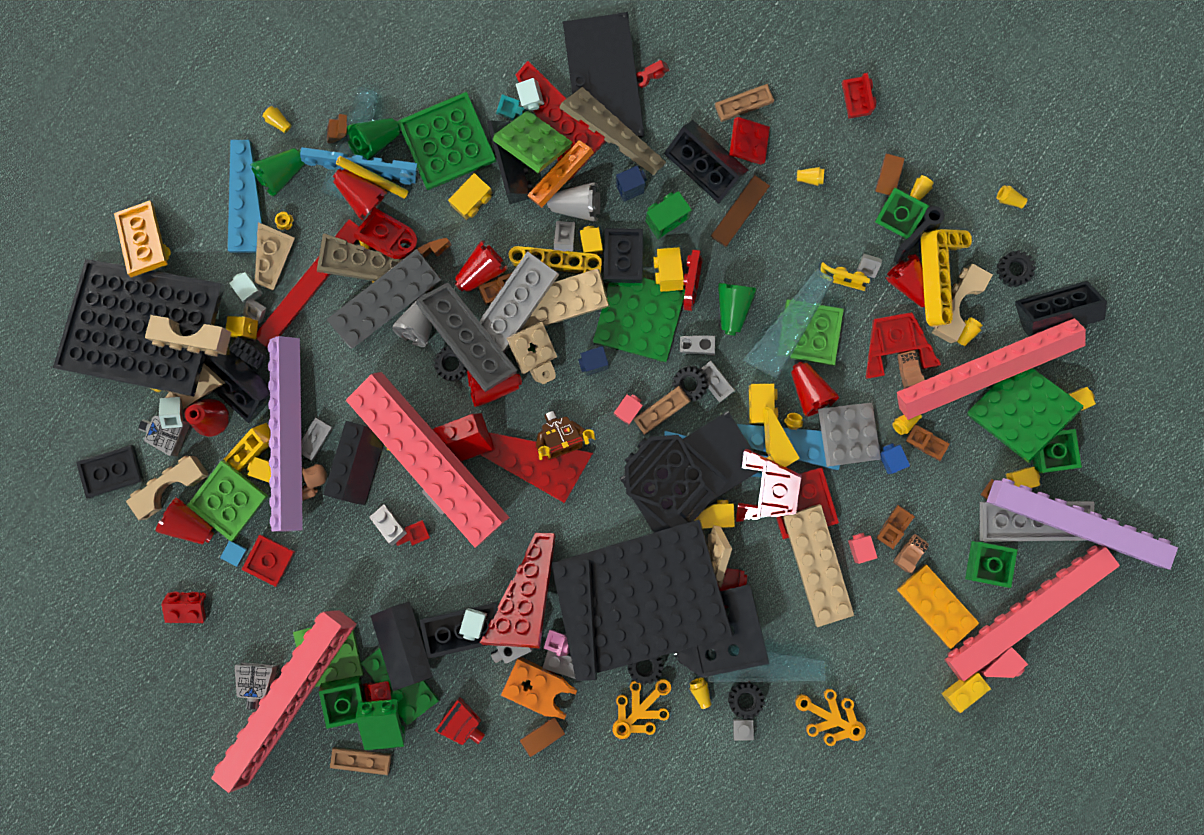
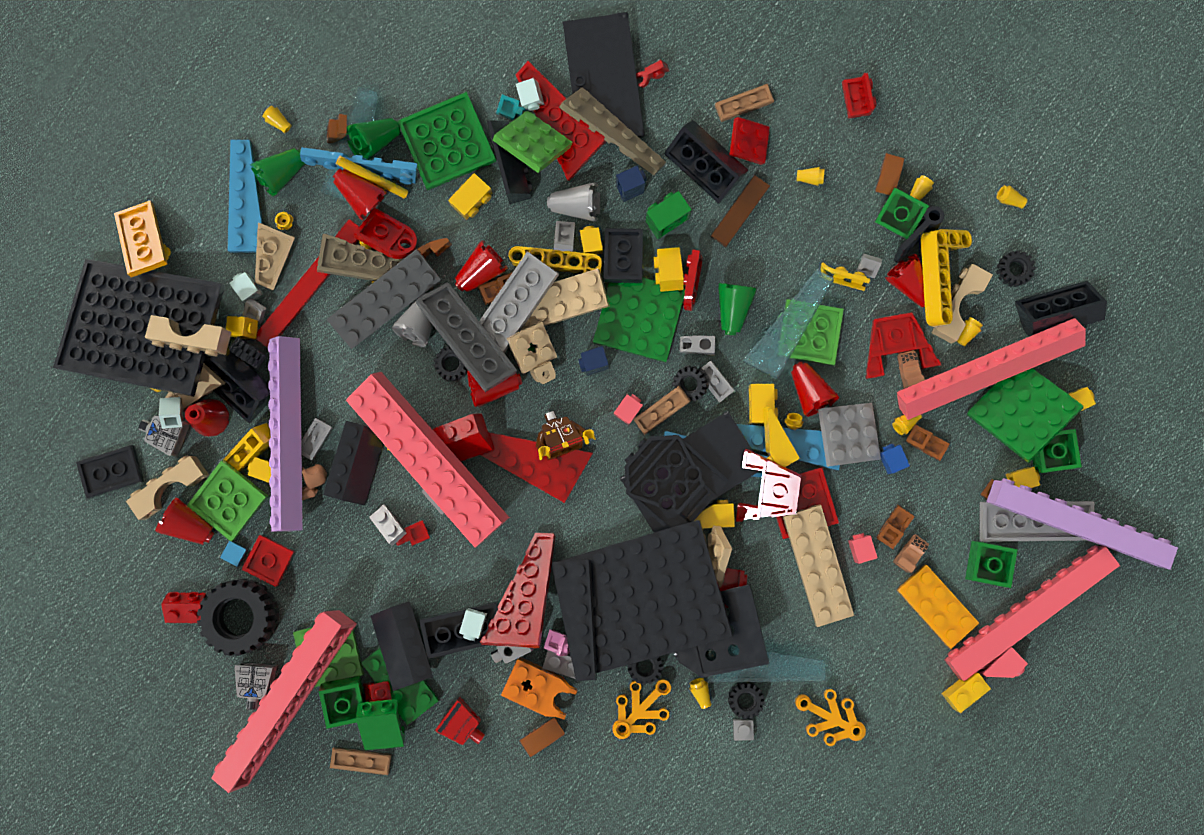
(213, 623): none -> black tyre
(560, 173): orange plate -> none

